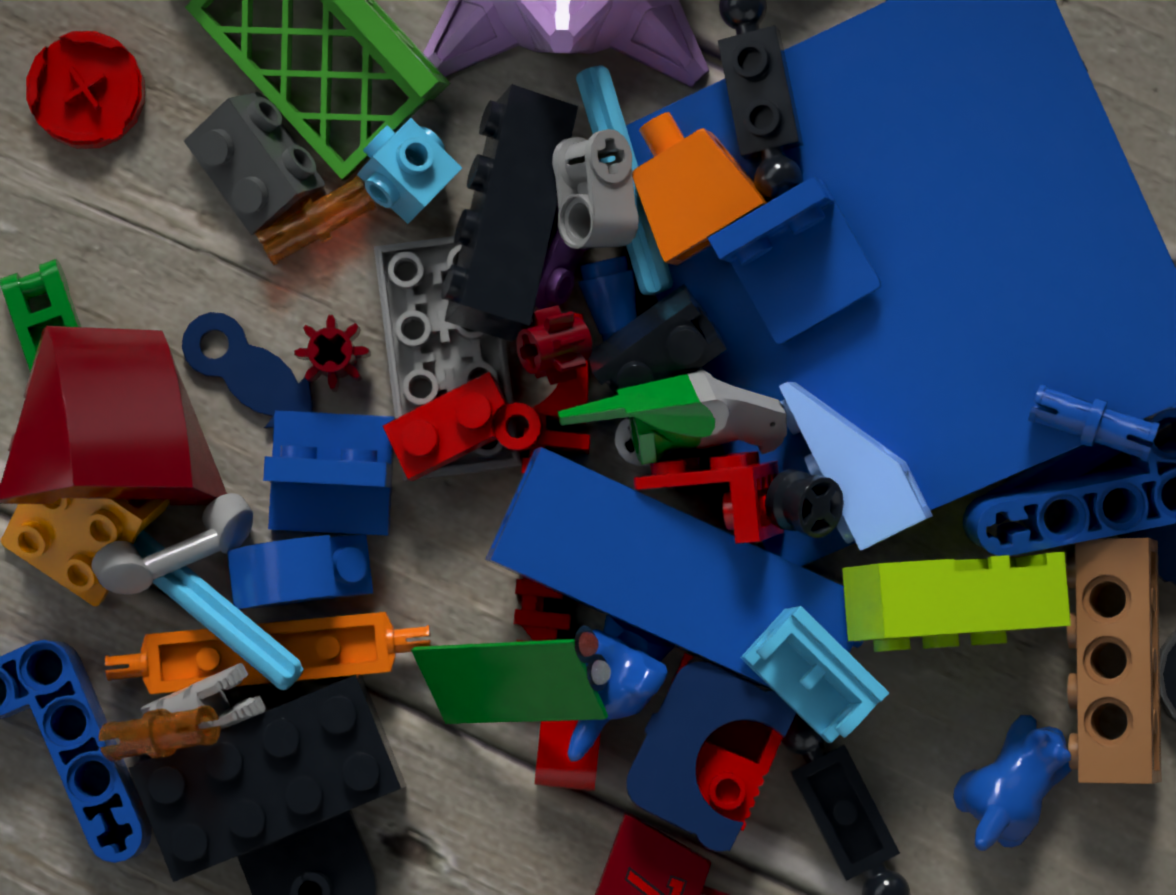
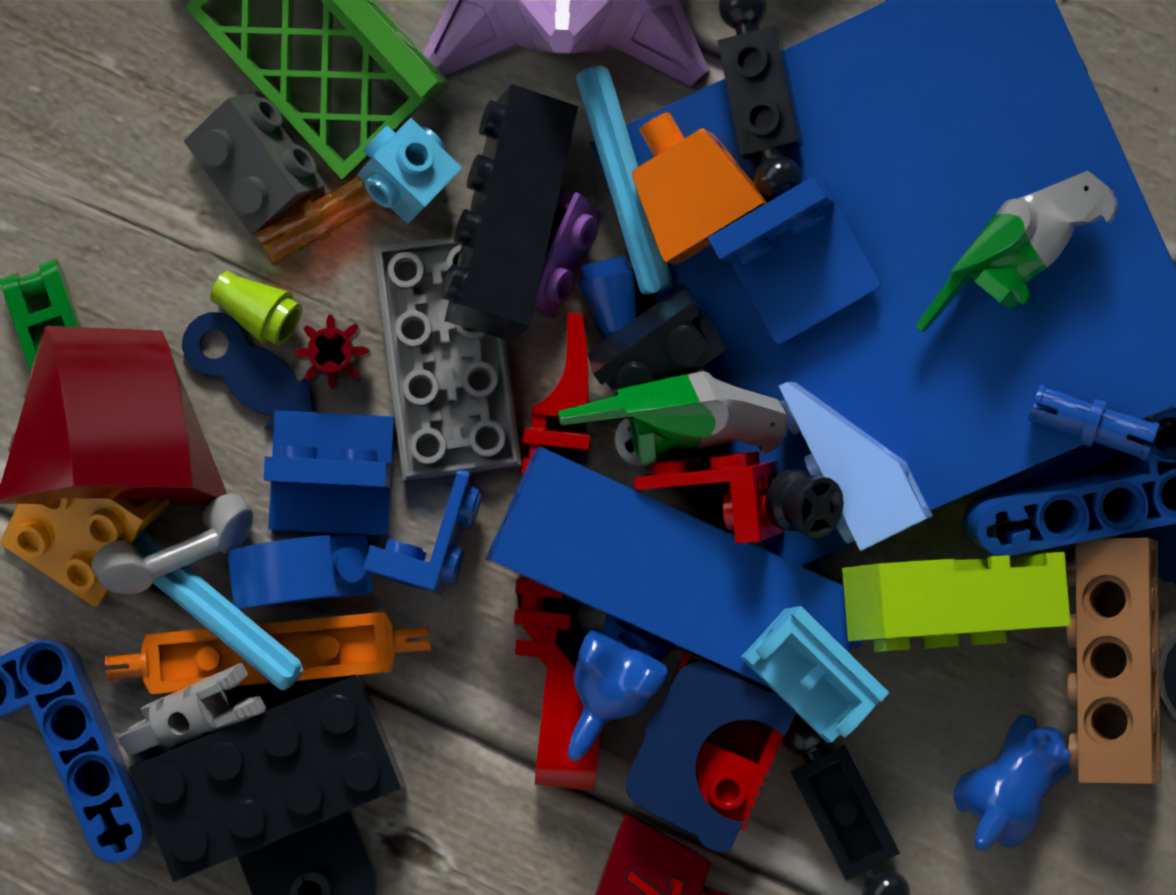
(85, 90): red tile -> none
(159, 733): clear orange pin -> none
(259, 308): none -> lime cone
(407, 562): none -> blue bracket
(458, 425): red hinge -> none
(517, 680): green piece -> none
(554, 345): dark red gear -> none
(595, 196): light grey piece -> none
(1024, 241): none -> animal

